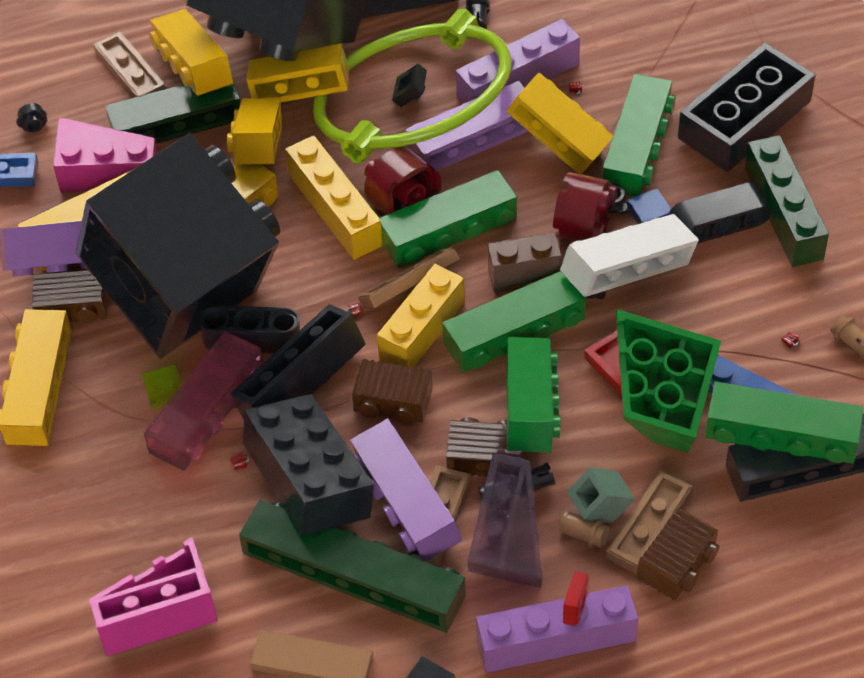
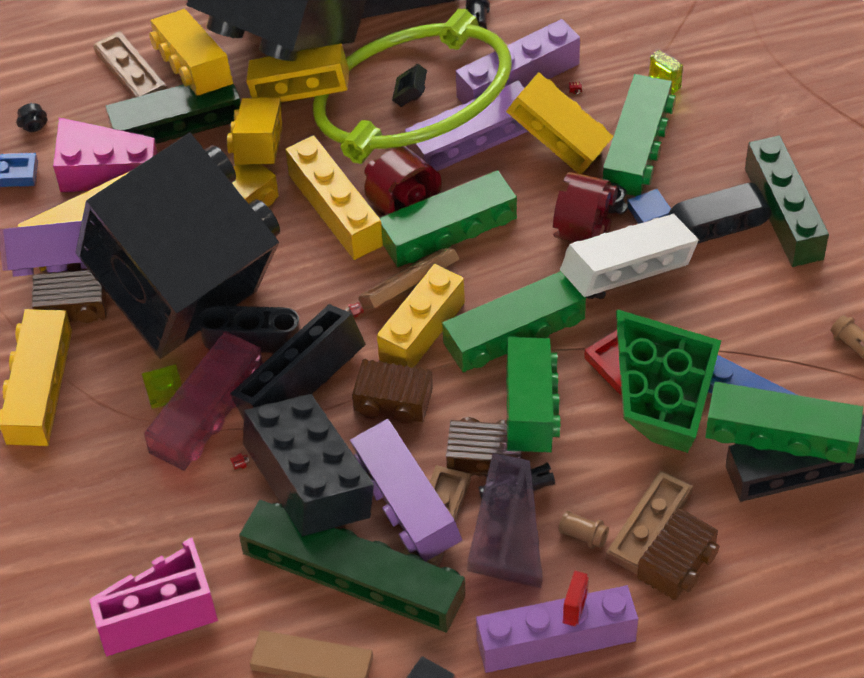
(523, 261): reddish brown brick -> none
(601, 495): sand green brick -> none
(666, 68): none -> clear neon green plate
(745, 106): black brick -> none
(790, 339): red piece -> none

